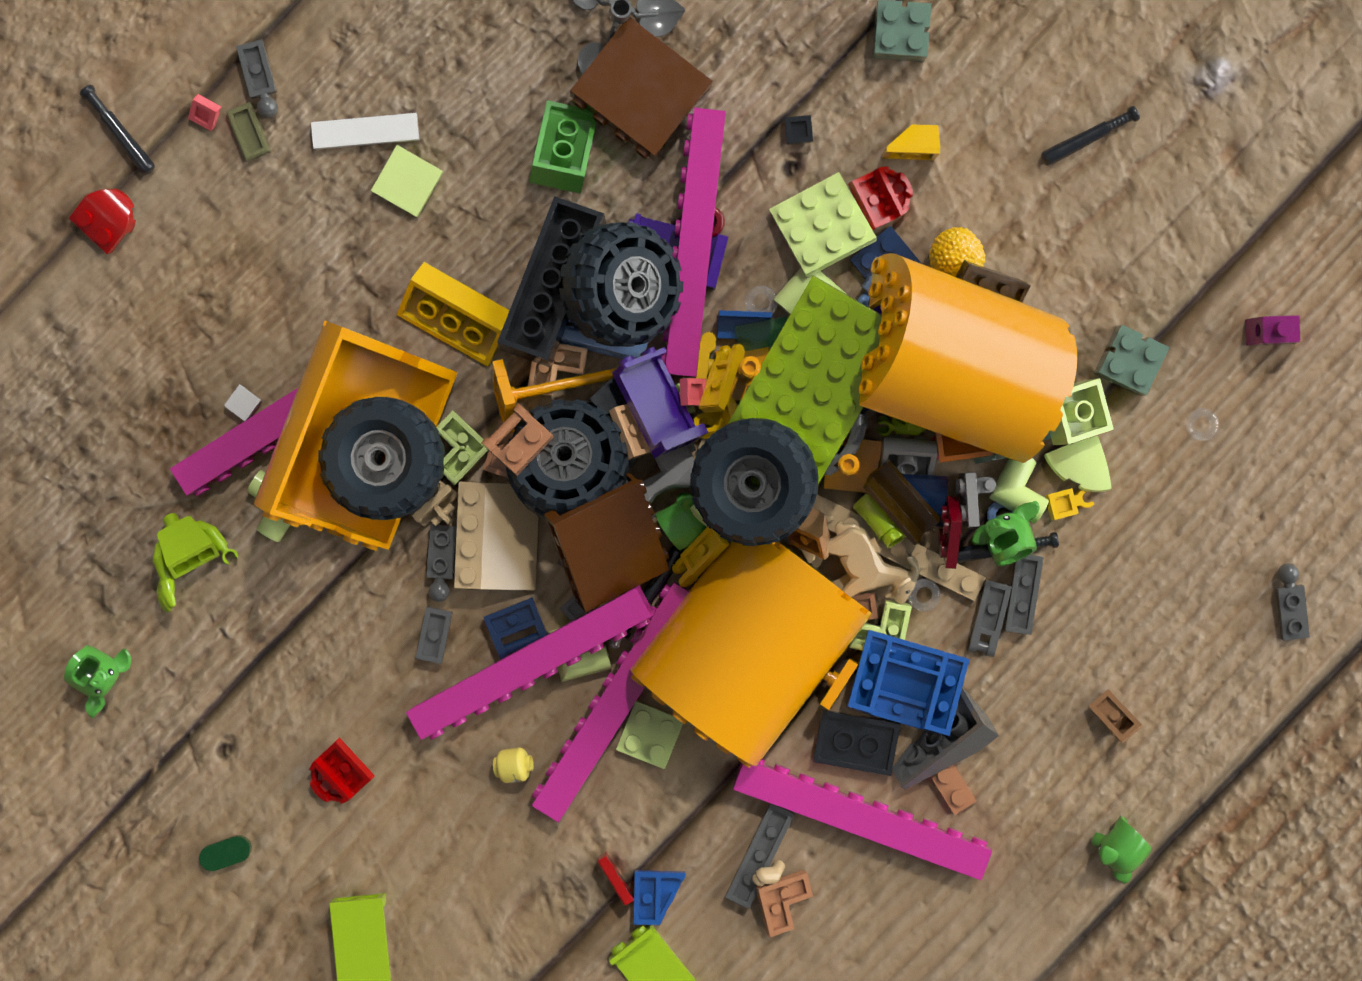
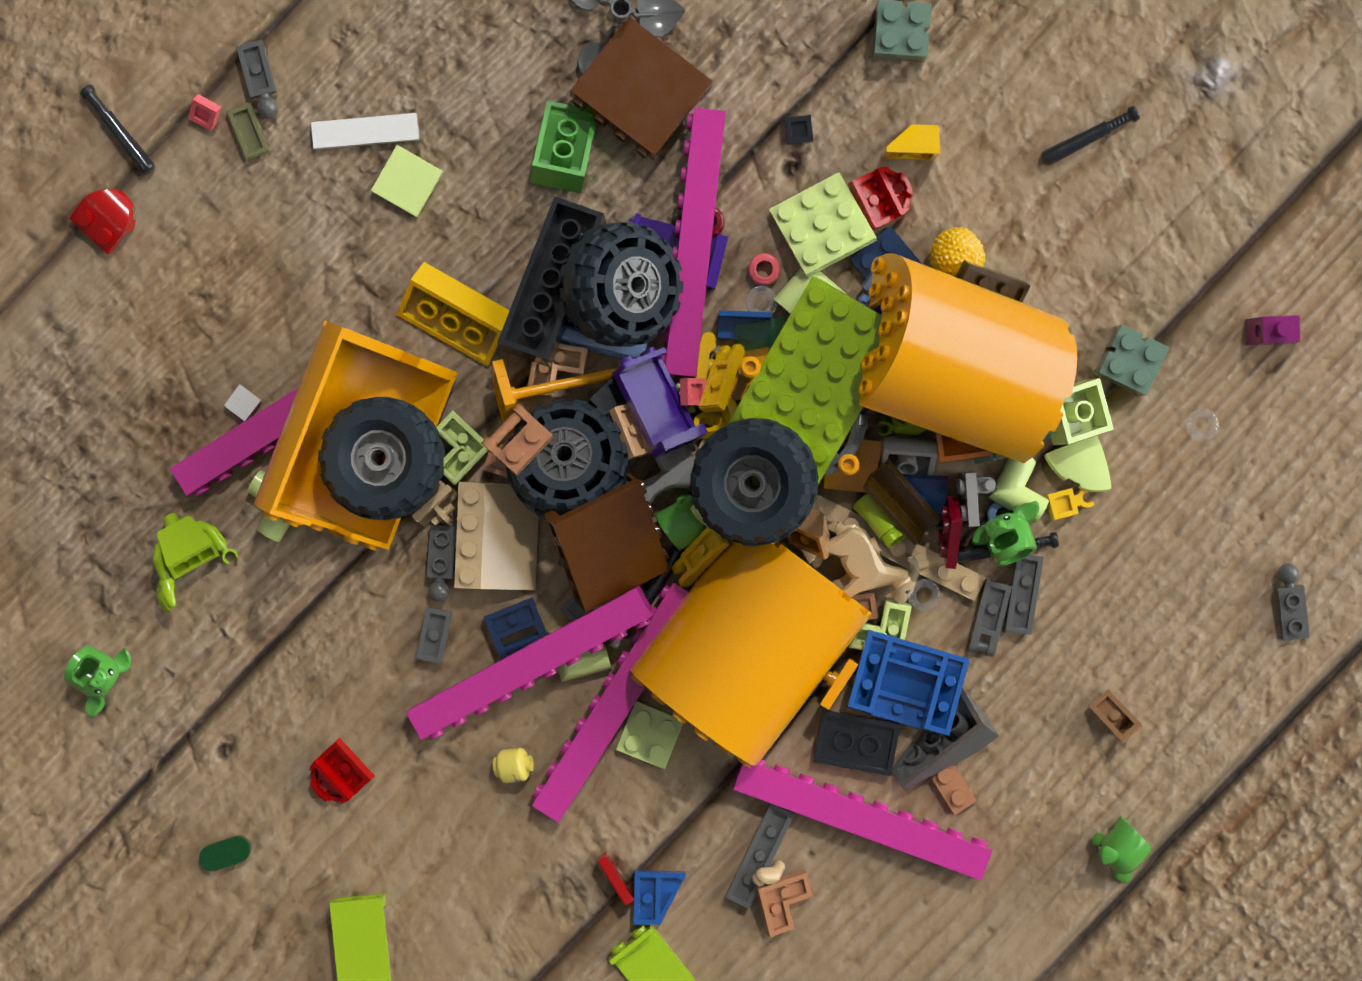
(764, 257): none -> coral piece

